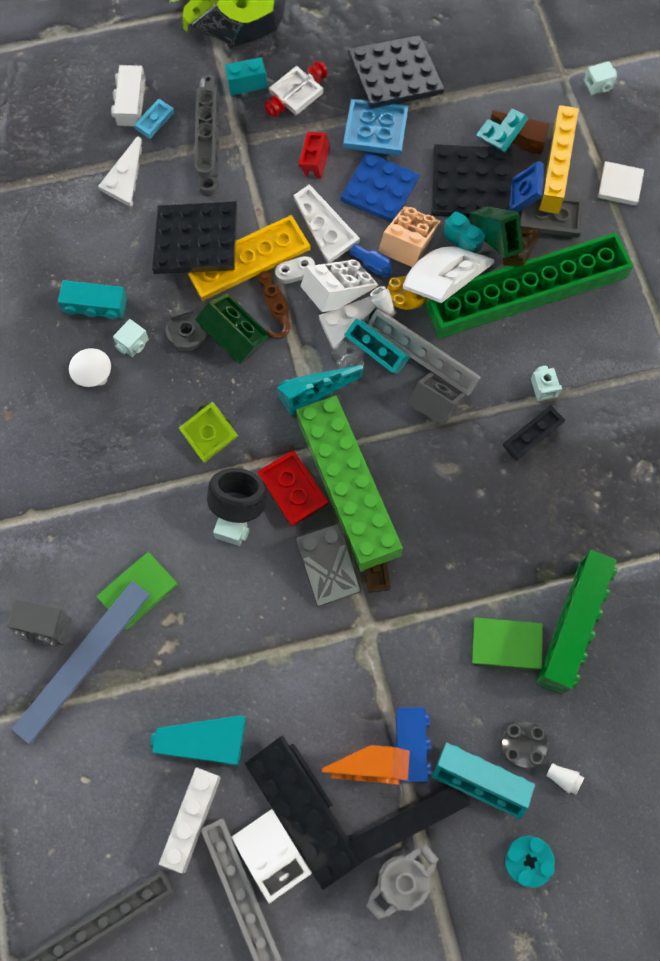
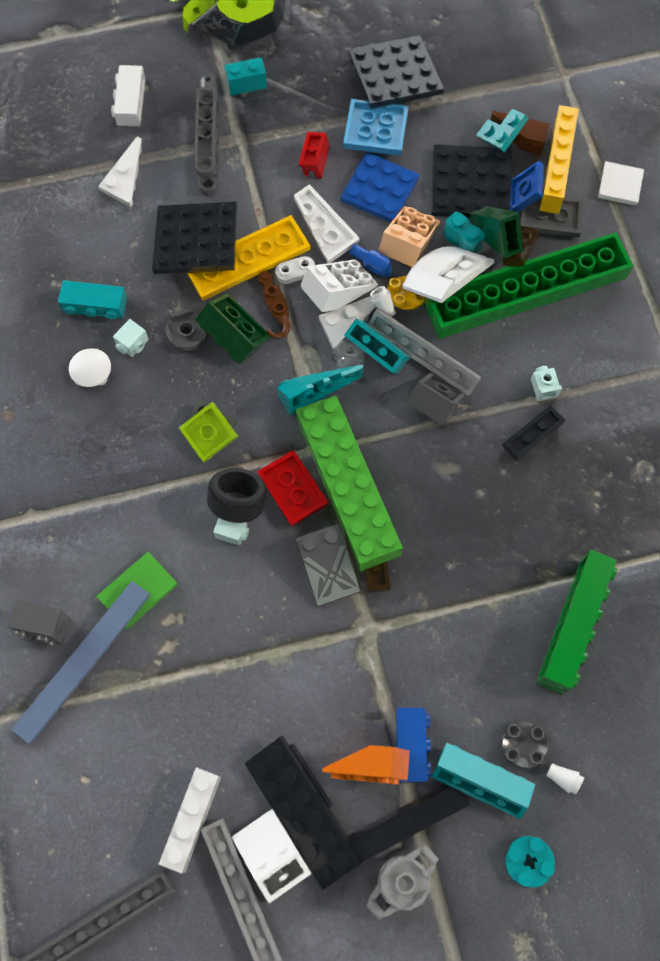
(154, 118): medium azure plate -> none
(206, 740): teal slope -> none
(296, 90): white plate -> none
(507, 643): bright green tile -> none
(600, 78): light aqua brick -> none

